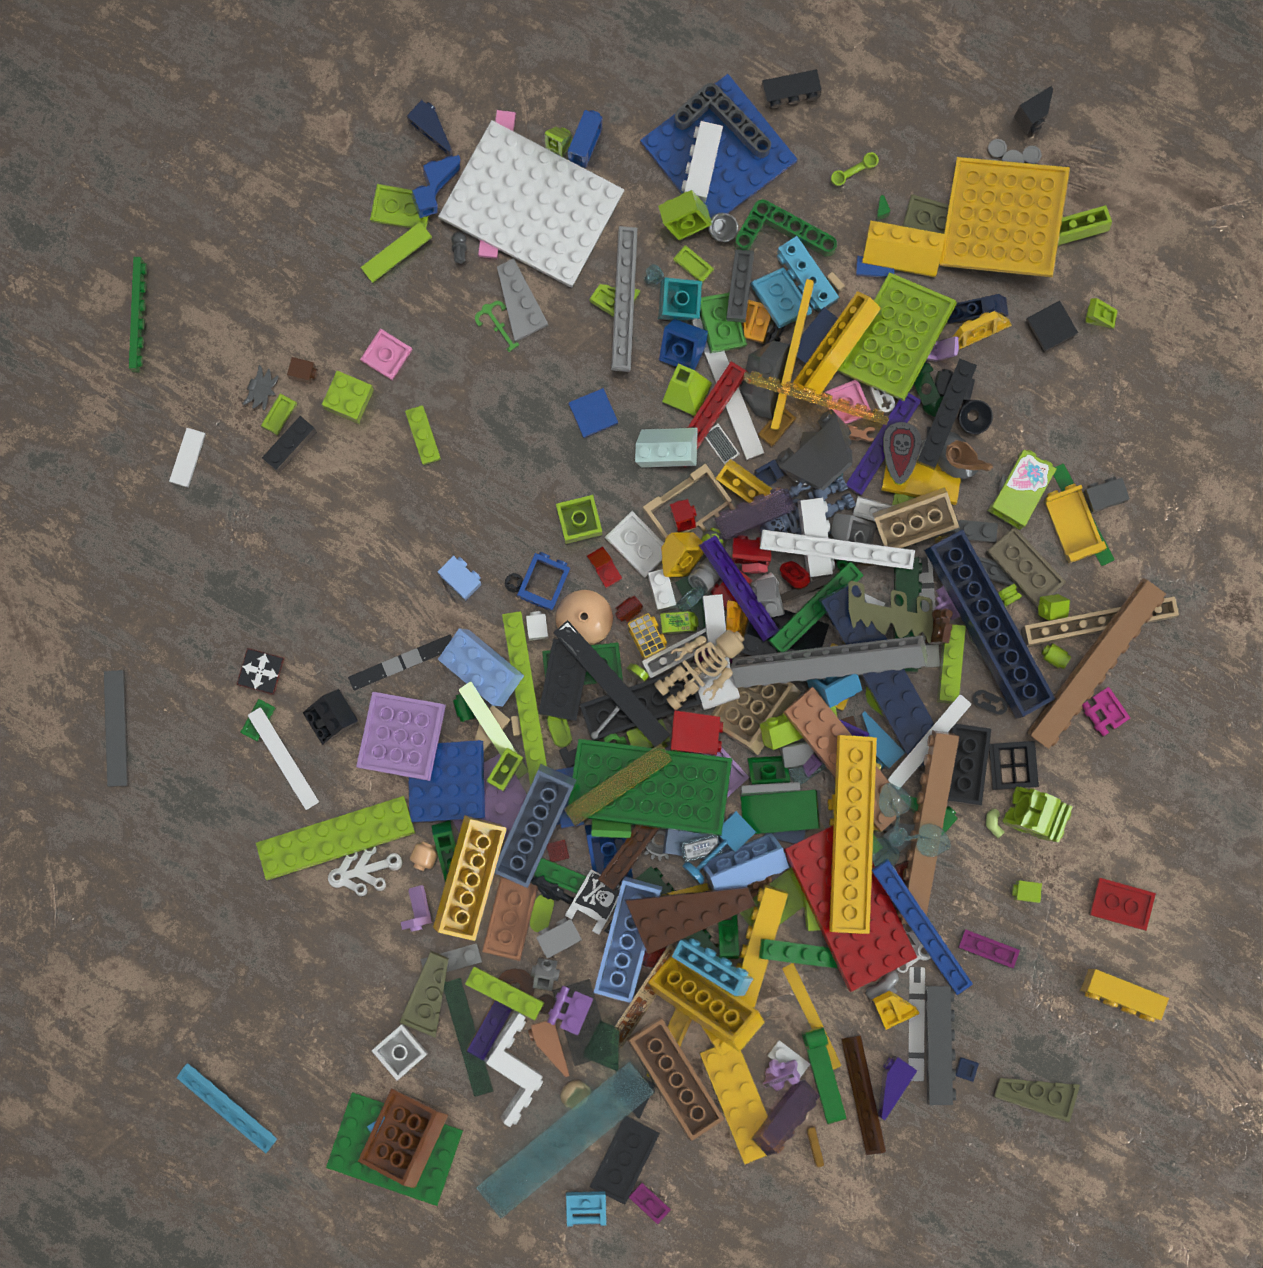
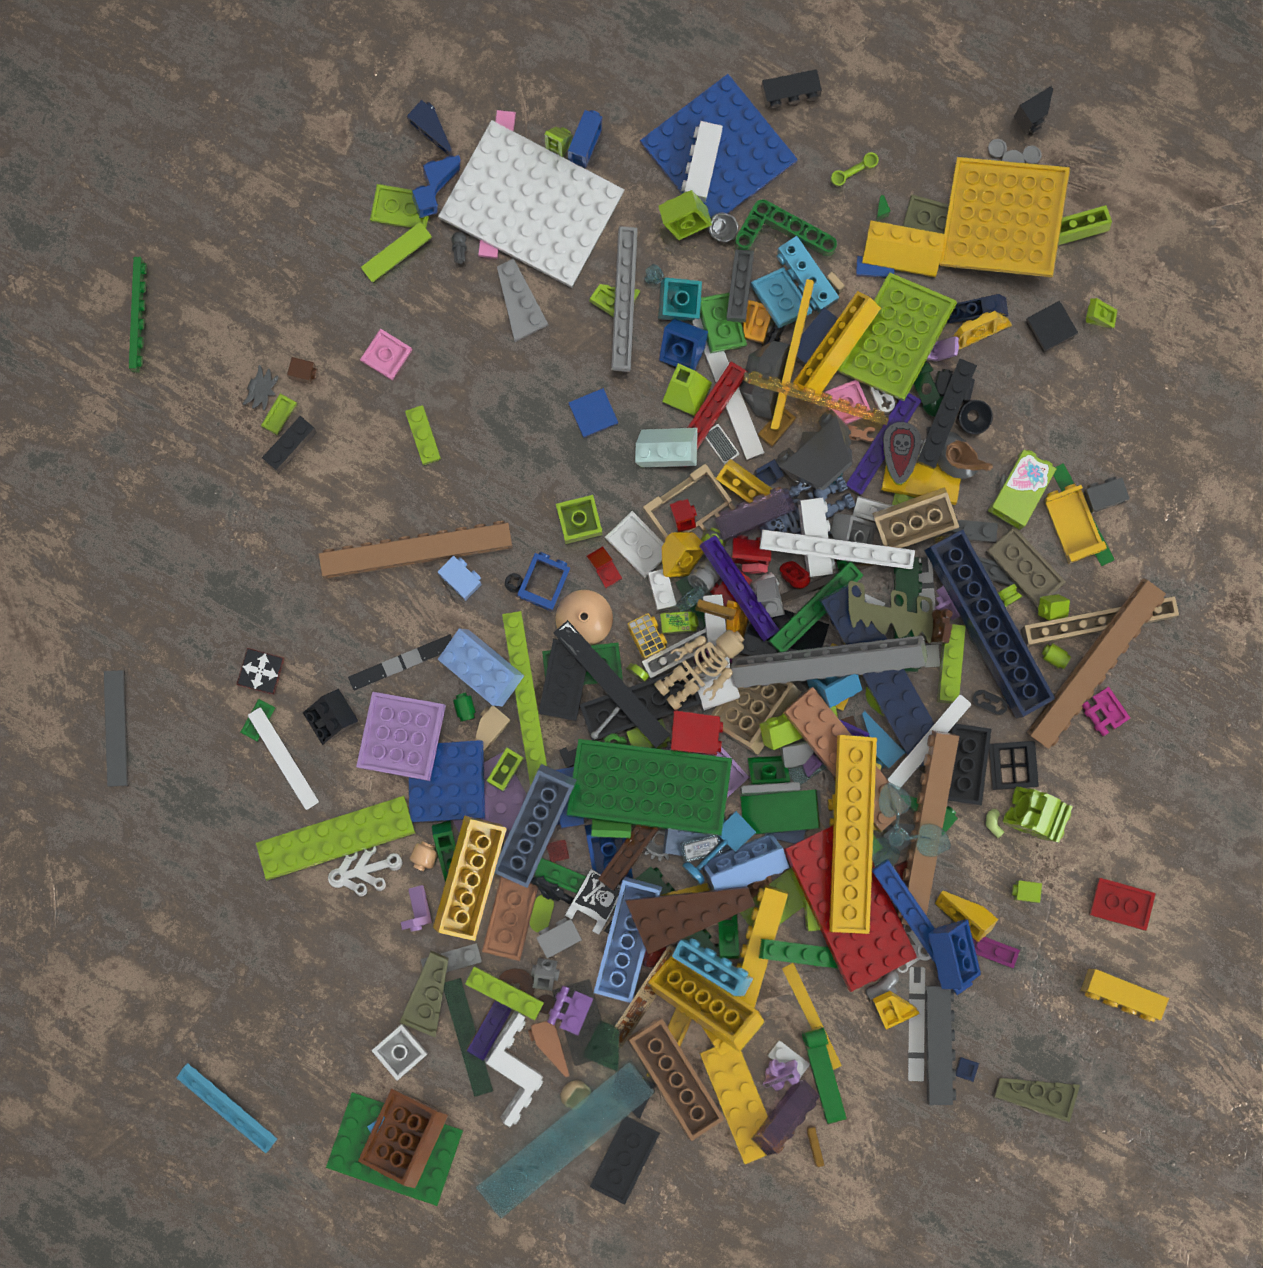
(187, 457): white tile -> none
(347, 397): lime brick -> none
(415, 550): none -> medium nougat brick
(486, 309): bright green piece -> none
(489, 723): yellowish green sticker -> none
(516, 726): tan tile -> none
(537, 626): white brick -> none
(559, 731): lime tile -> none
(585, 1204): medium azure plate -> none
(618, 784): clear yellow plate -> none
(628, 609): clear red brick -> none
(649, 1203): magenta plate -> none
(693, 264): lime tile -> none
(715, 609): none -> pearl gold tile
(725, 116): dark grey beam -> none
(863, 1095): reddish brown plate -> none
(894, 1082): dark purple slope -> none
(954, 954): none -> blue slope
(958, 909): none -> yellow slope

